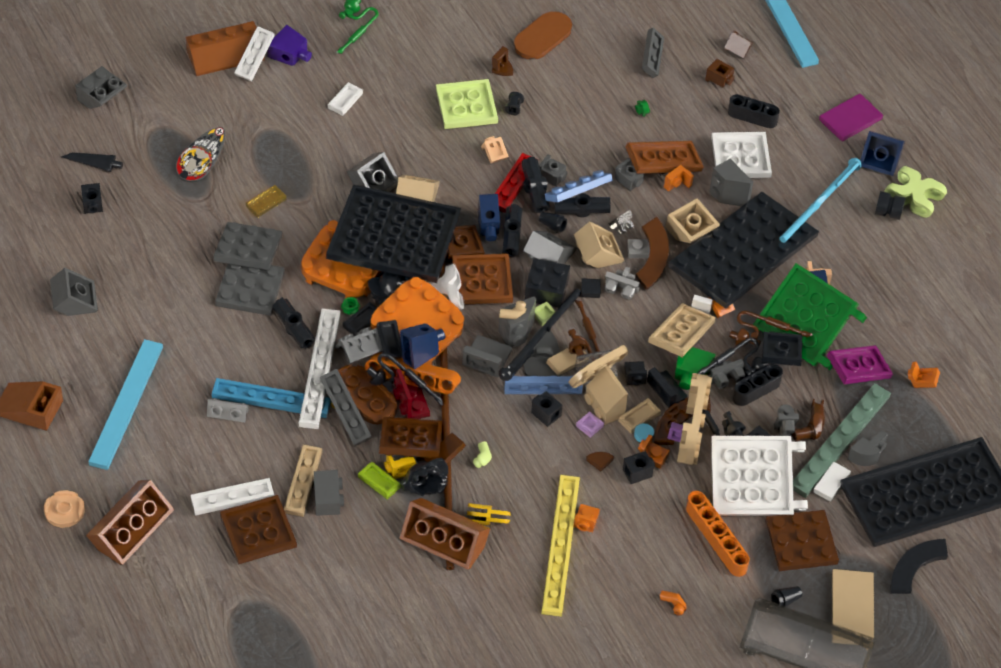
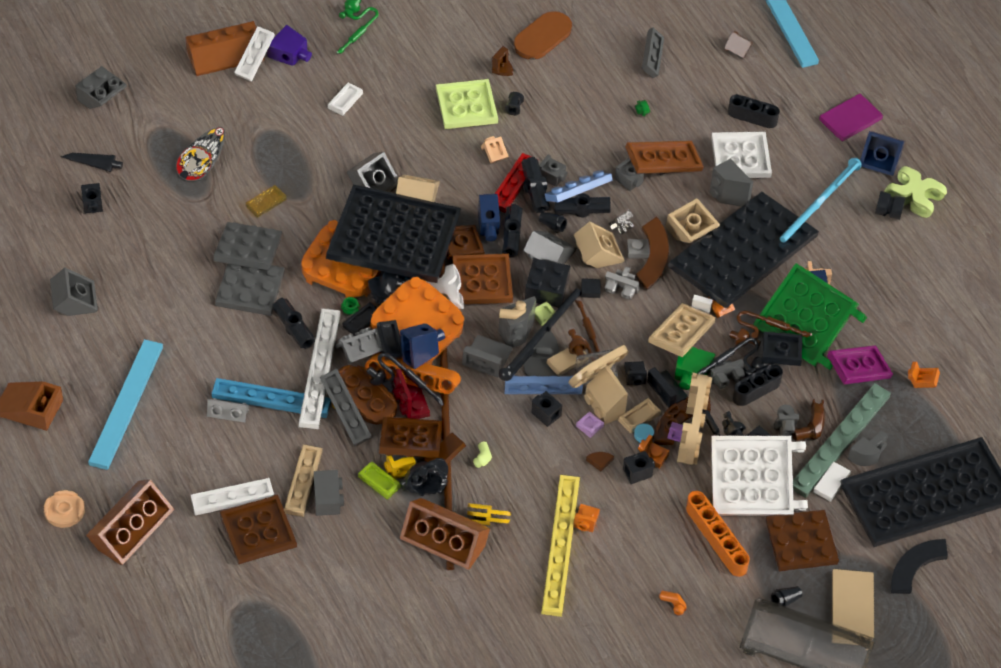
(678, 176): orange bracket -> none
(720, 73): reddish brown brick -> none

